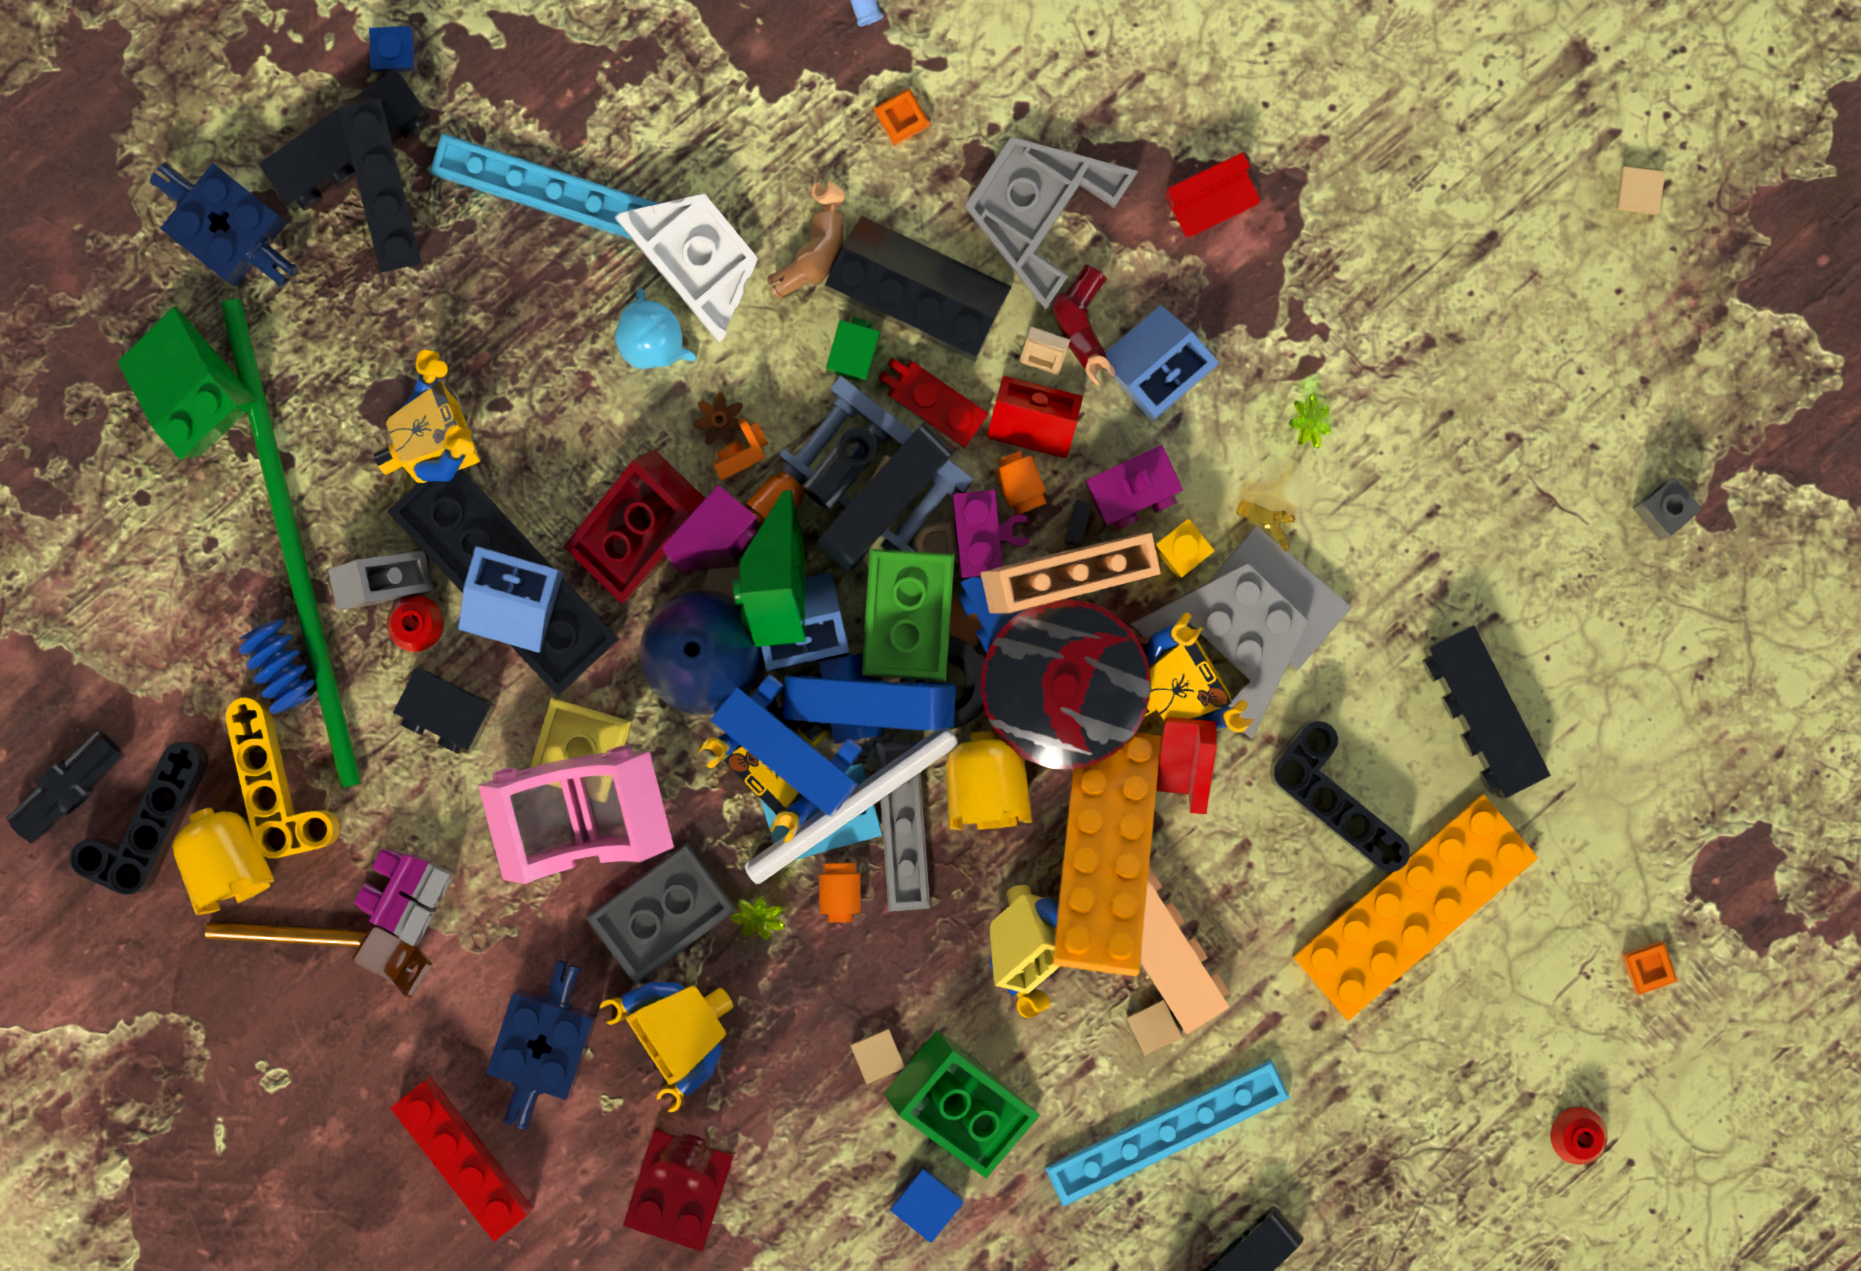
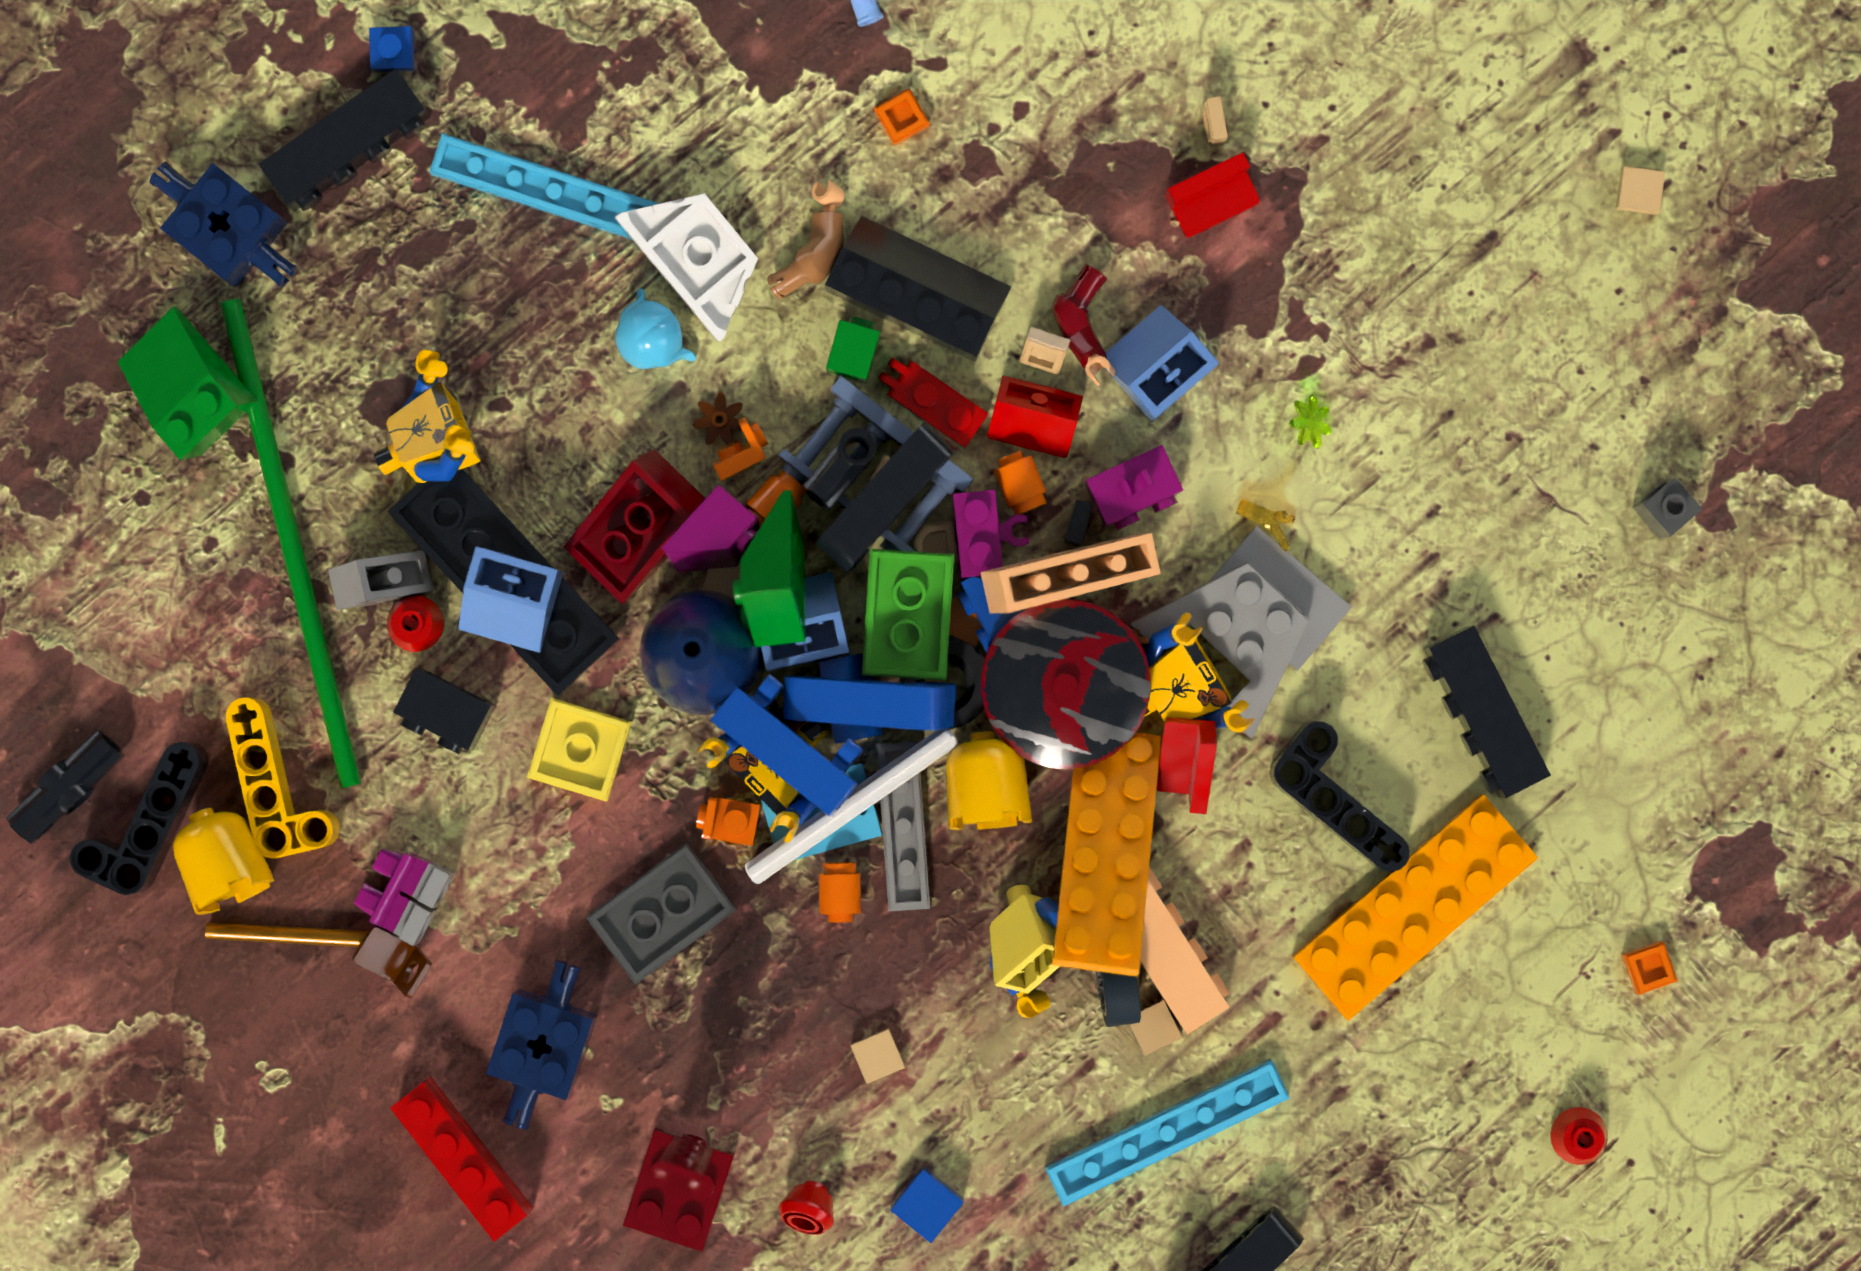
(276, 667): blue piece -> none
(379, 182): black brick -> none
(575, 811): bright pink window -> none
(676, 1031): yellow torso -> none
(728, 820): none -> orange bracket
(758, 917): clear neon green plant -> none
(808, 1208): none -> red cone
(960, 1104): green slope -> none
(1025, 198): light grey wing -> none
(1119, 998): none -> black wheel
(1183, 549): yellow brick -> none
(1214, 121): none -> tan tile

